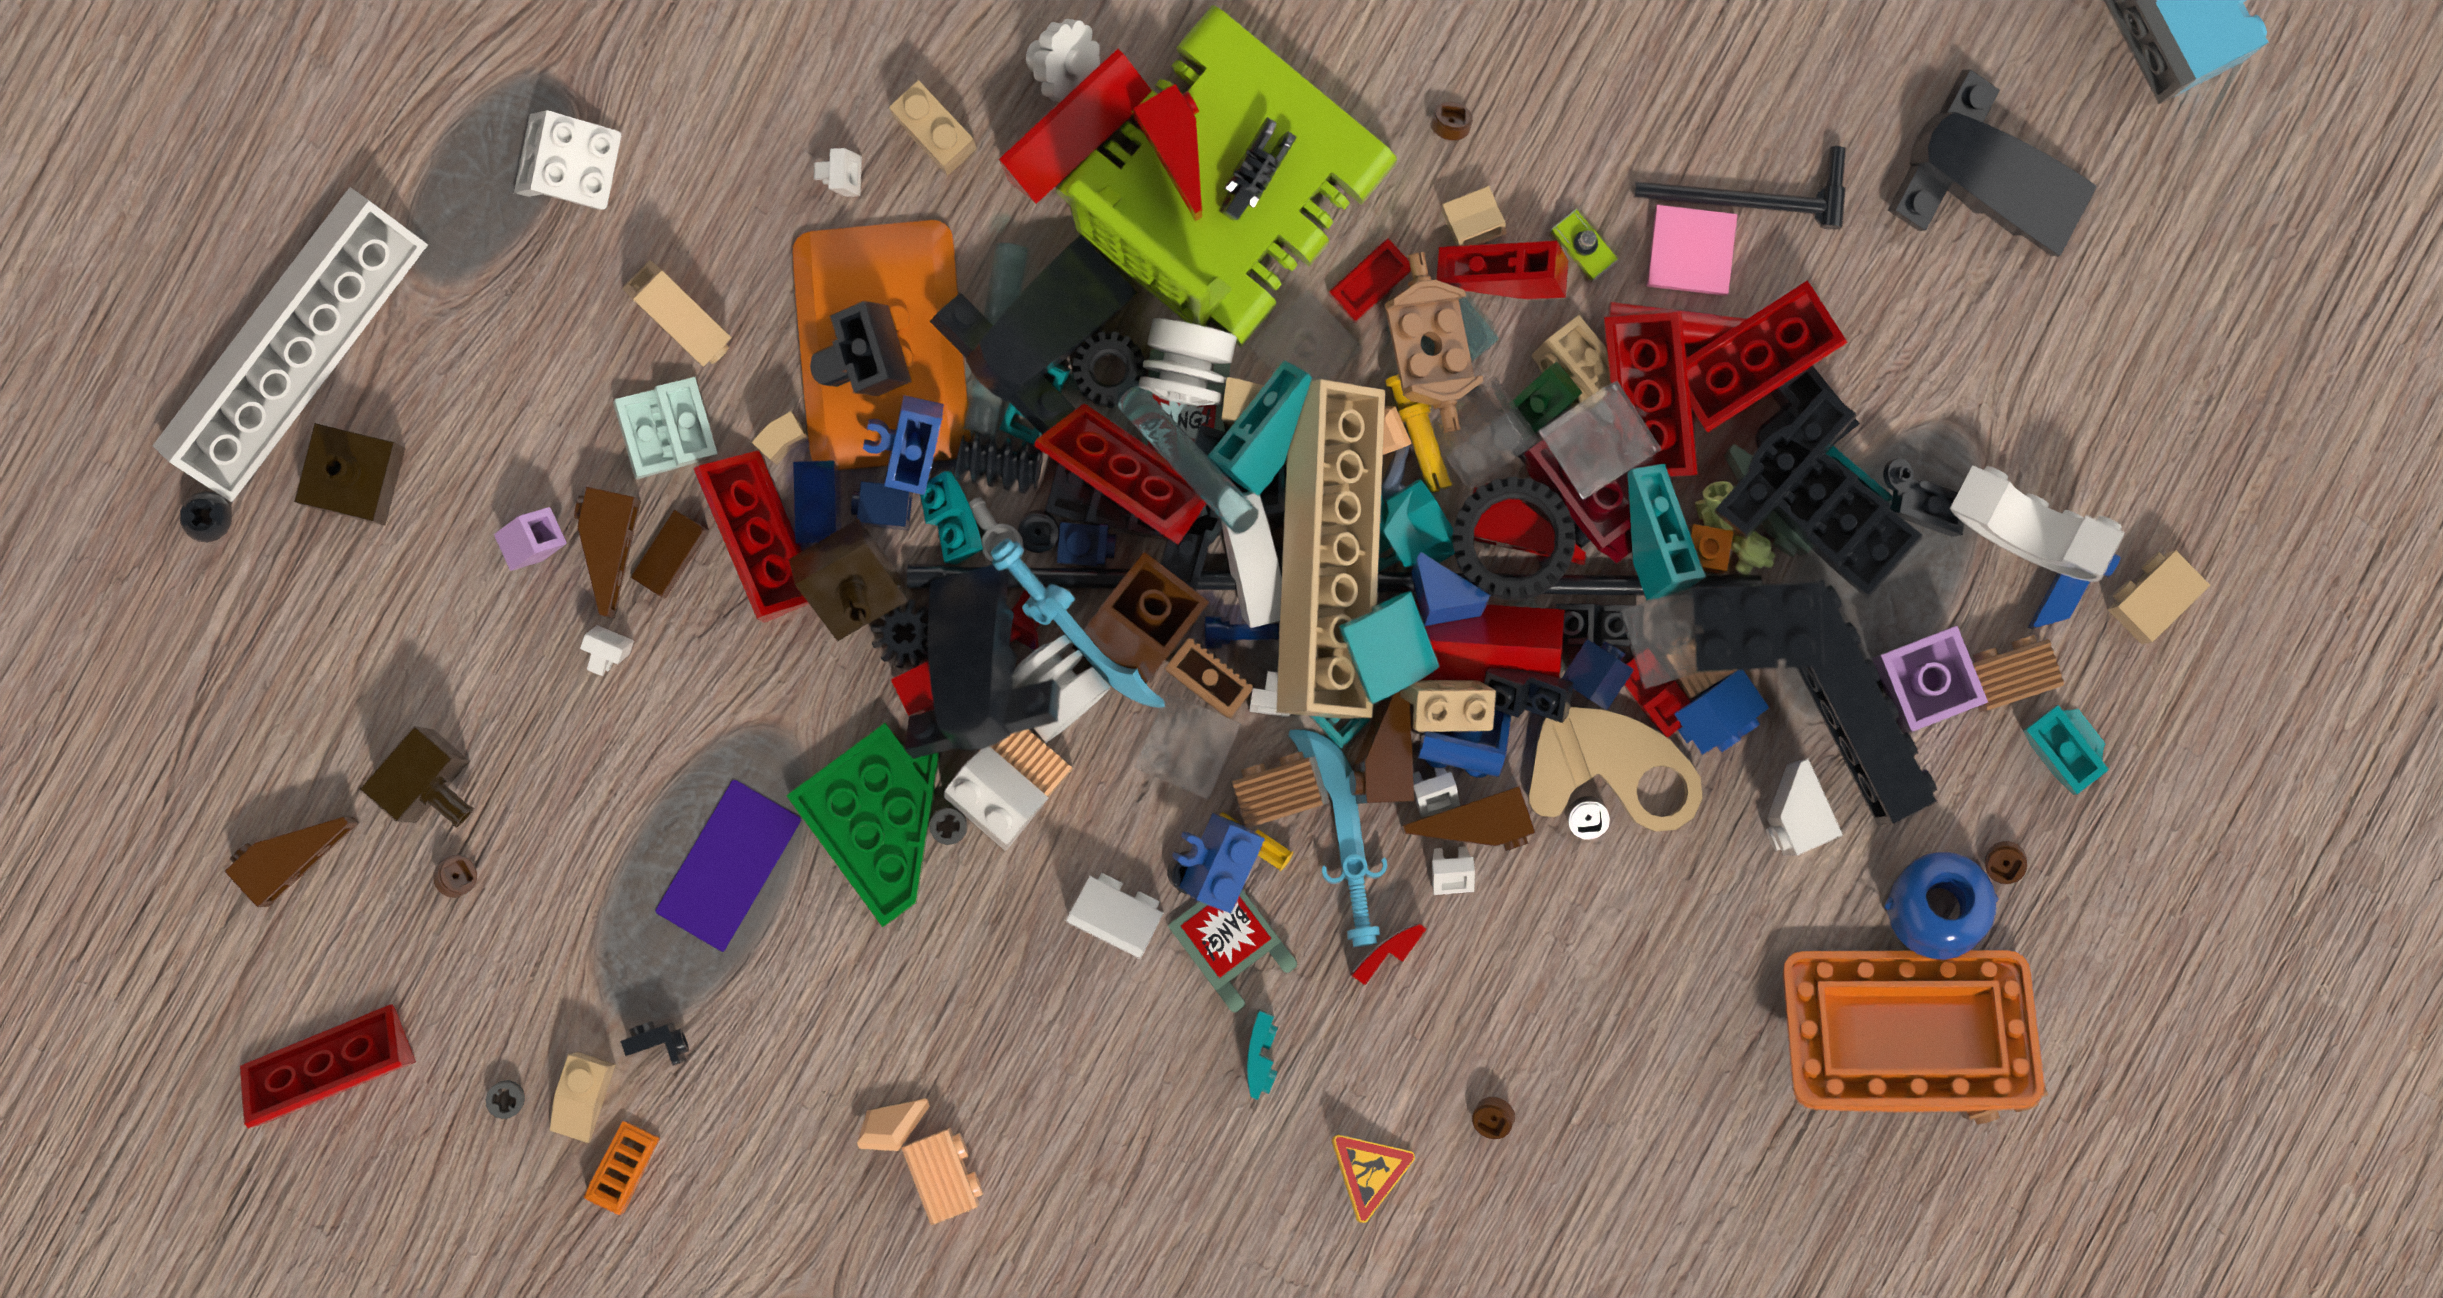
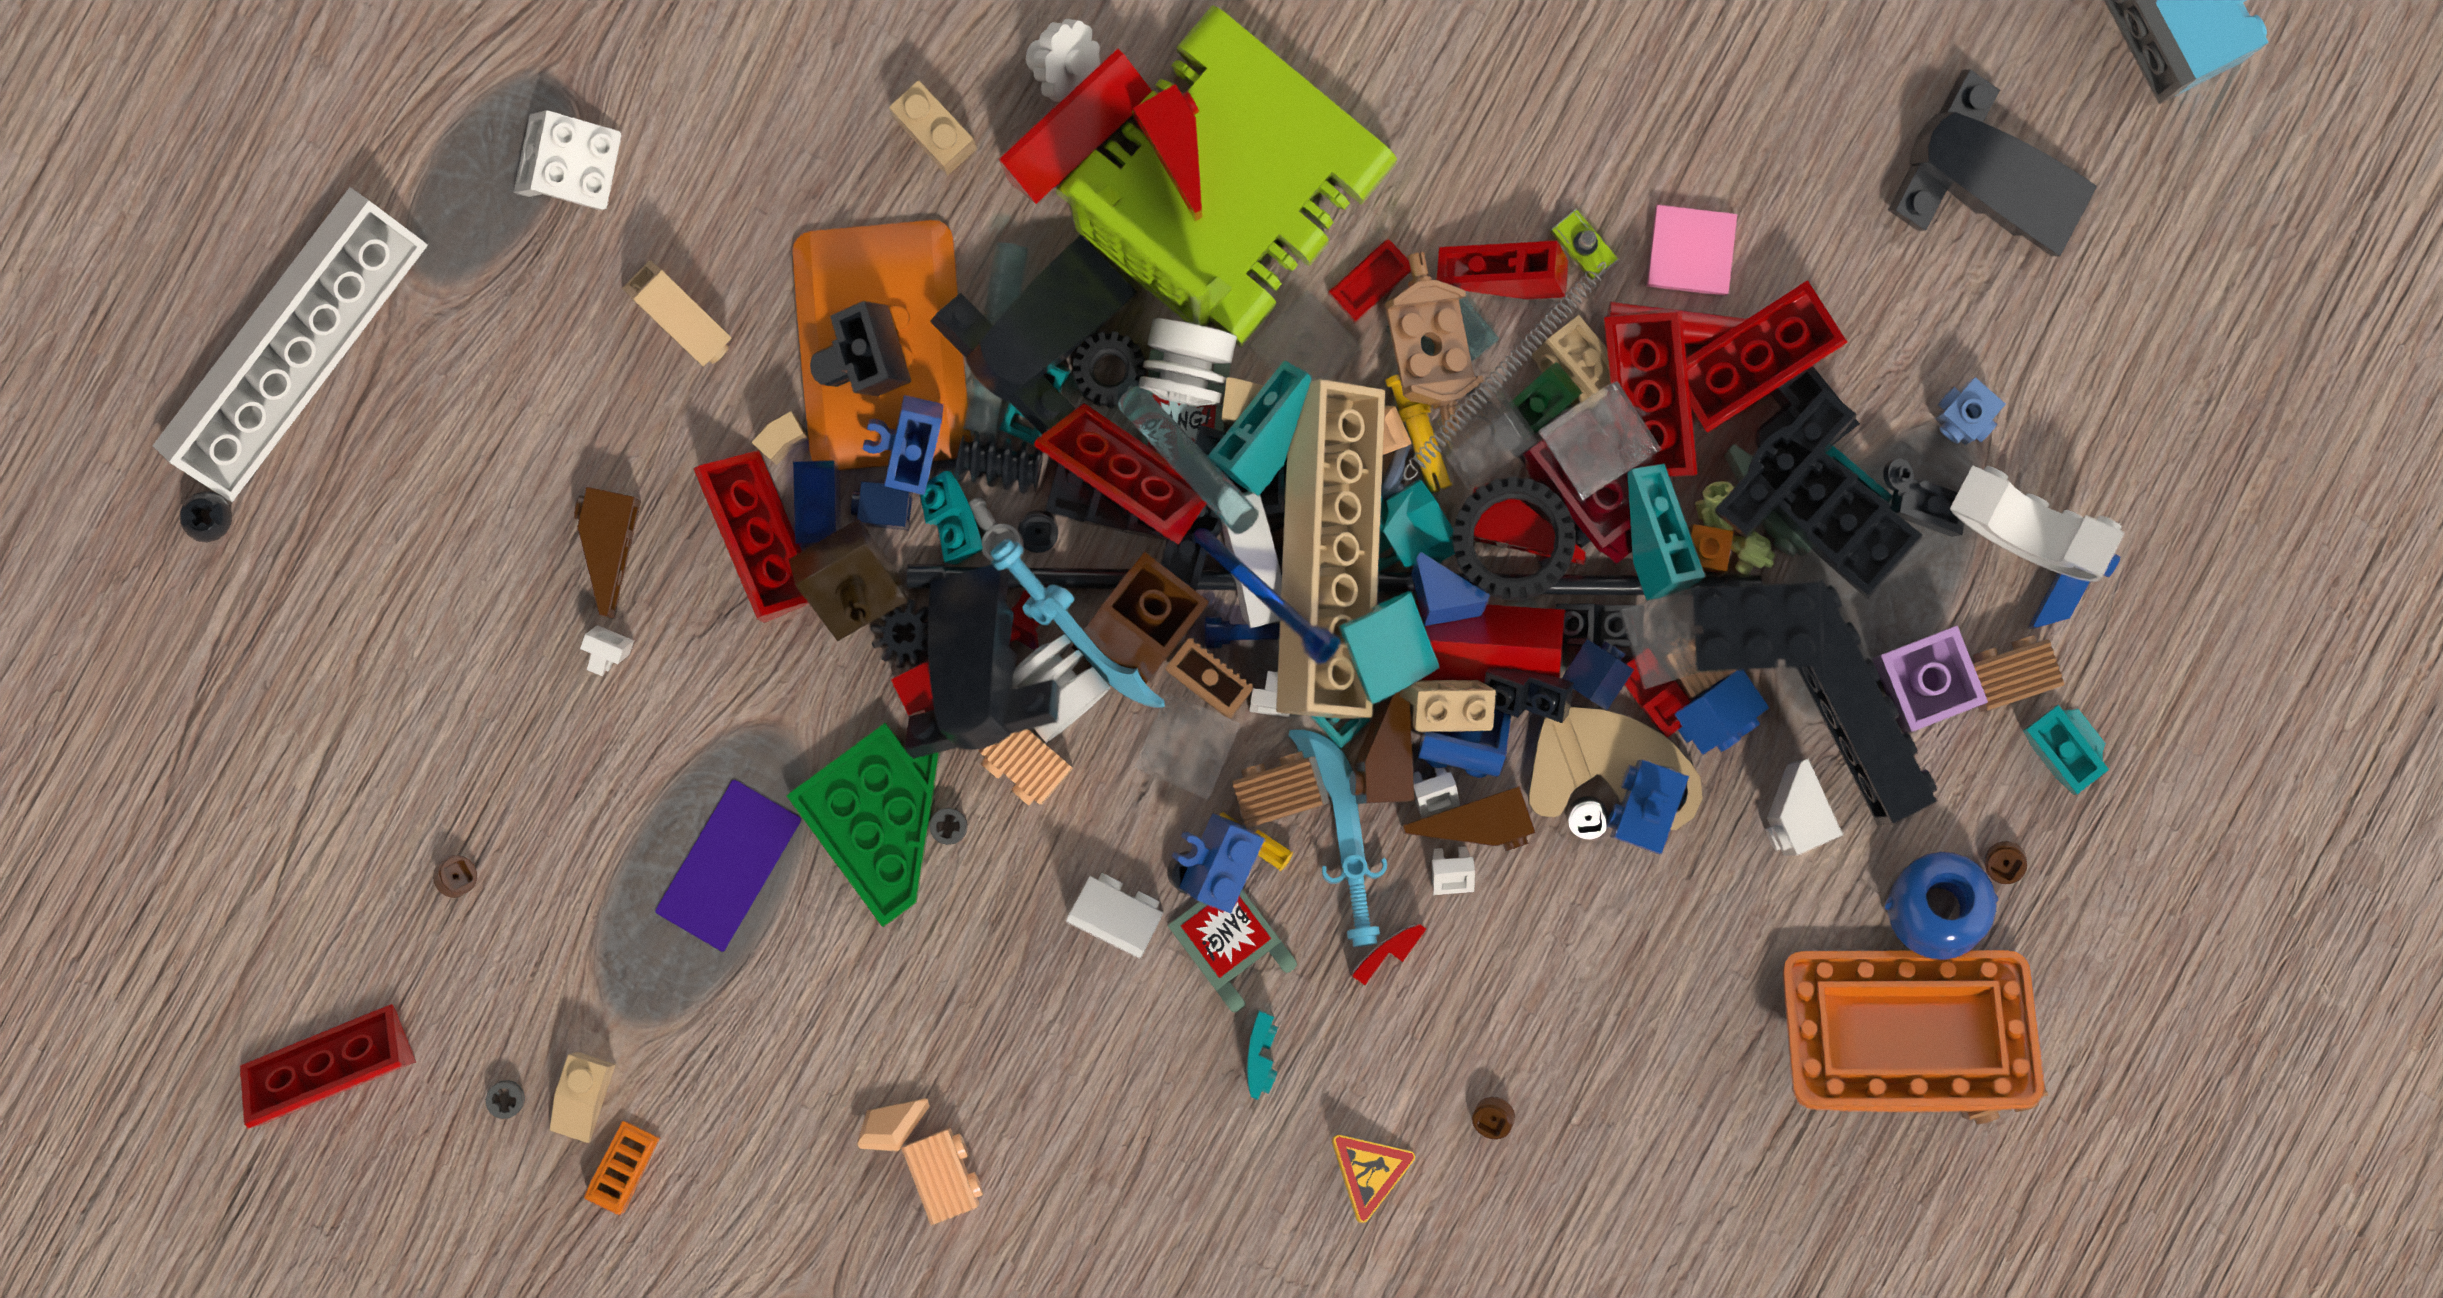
(277, 863): reddish brown slope -> none
(349, 474): dark brown brick -> none
(419, 777): dark brown brick -> none
(530, 538): lavender brick -> none
(648, 1036): black bracket -> none
(665, 428): light aqua slope -> none
(669, 554): reddish brown slope -> none
(841, 172): white tile -> none
(995, 797): white slope -> none
(1085, 545): dark blue bracket -> none
(1254, 171): black hinge -> none
(1318, 642): none -> clear blue piece
(1451, 121): reddish brown tile -> none
(1474, 218): tan piece -> none
(1505, 370): none -> light grey piece
(1648, 806): none -> blue brick
(1826, 207): black bar -> none
(1981, 407): none -> medium blue brick
(2157, 596): tan brick -> none

